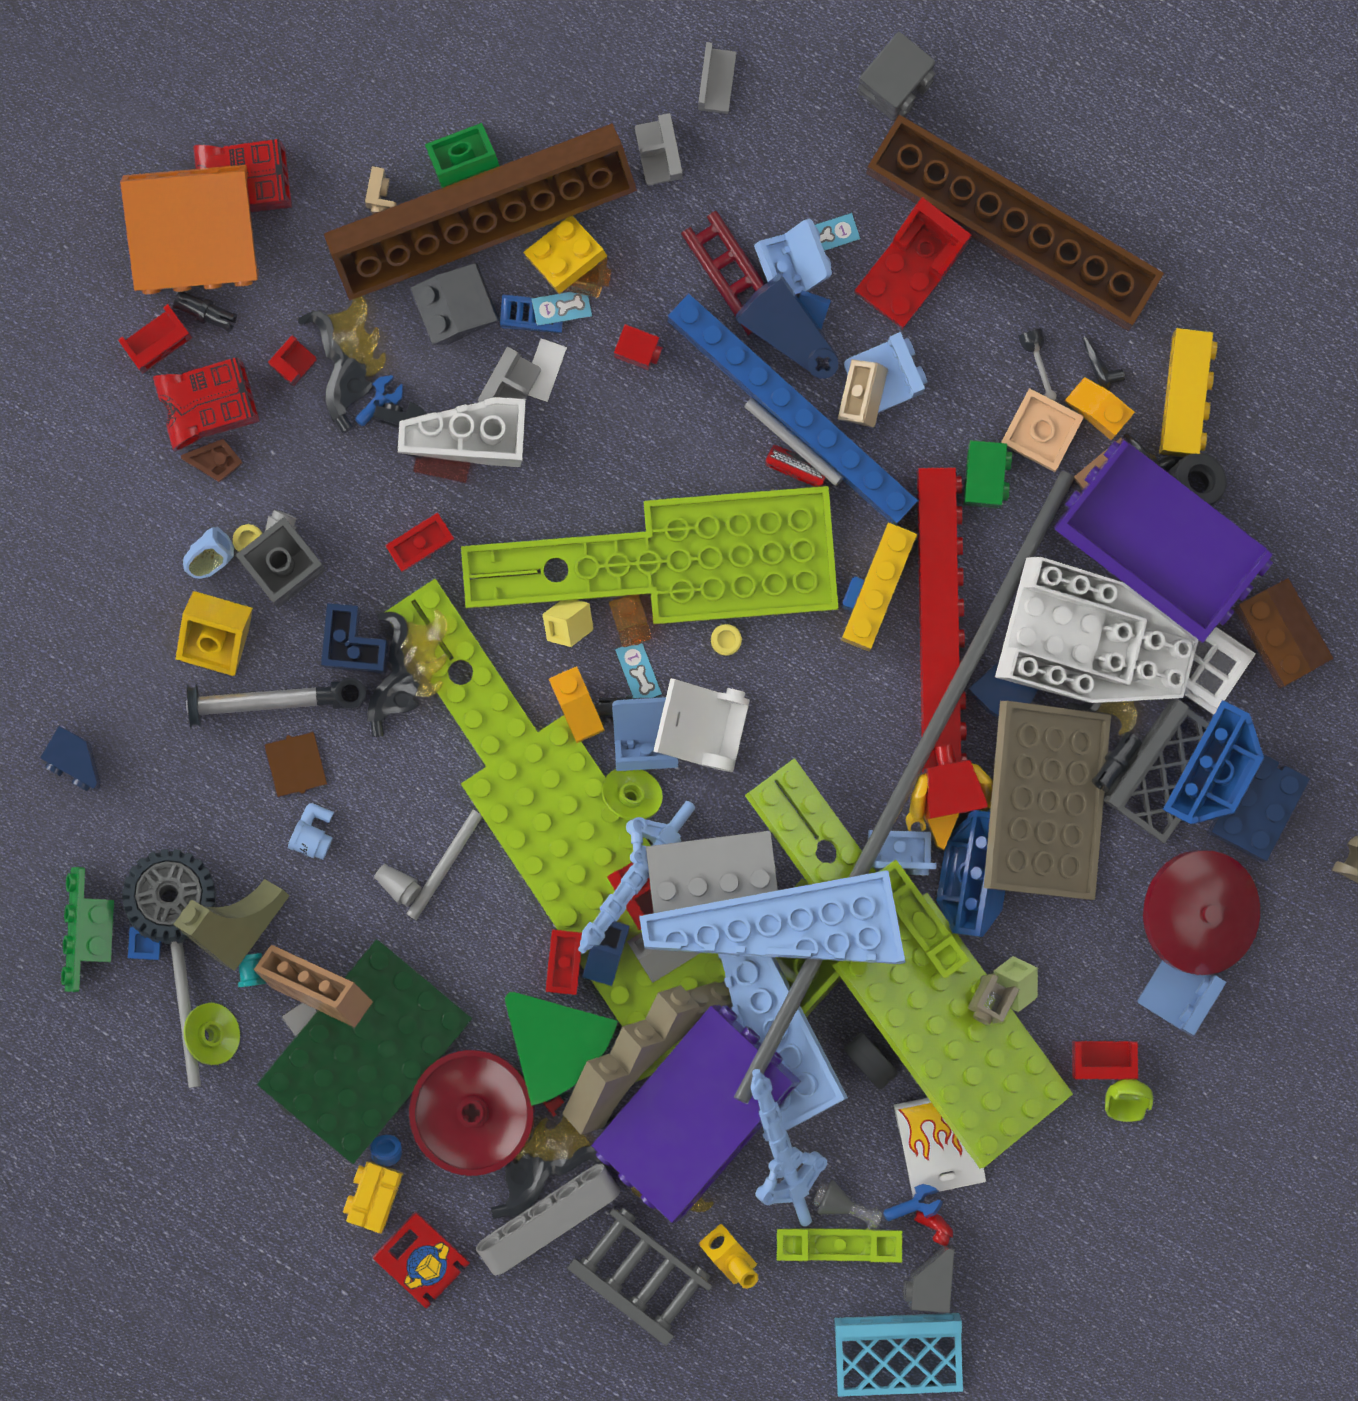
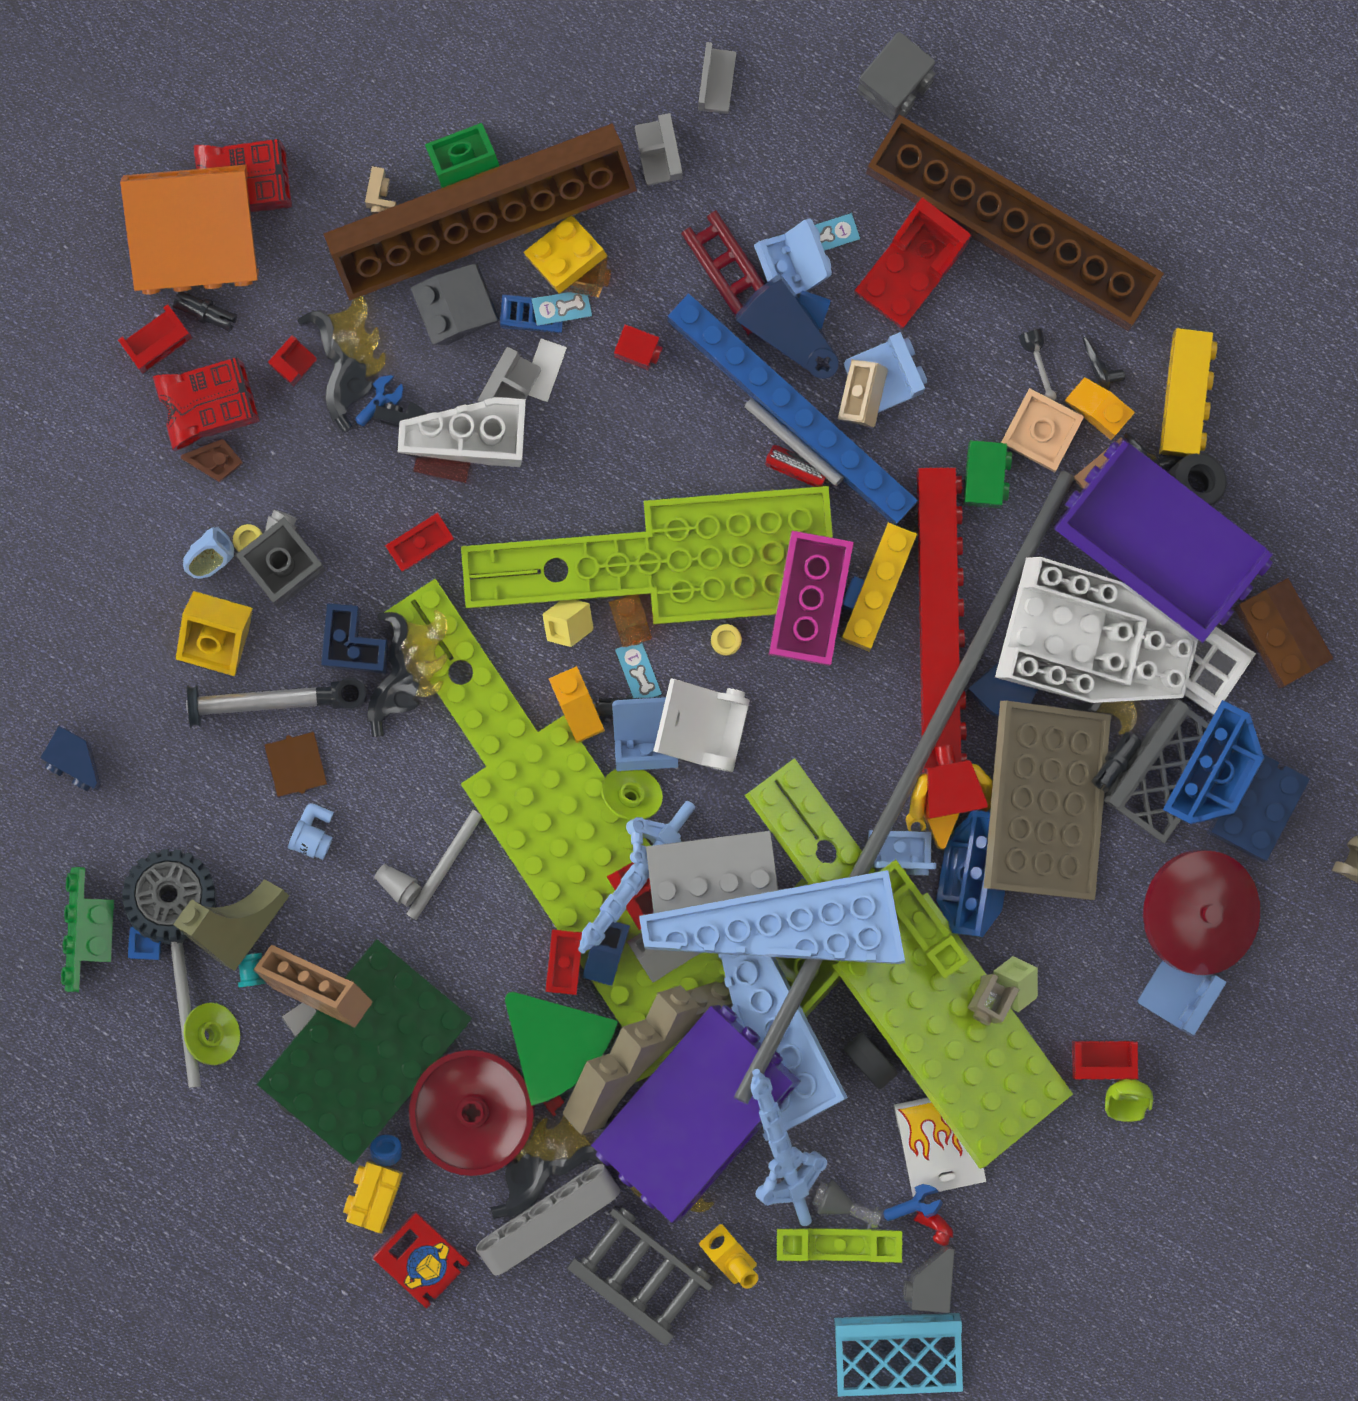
(810, 598): none -> dark pink brick

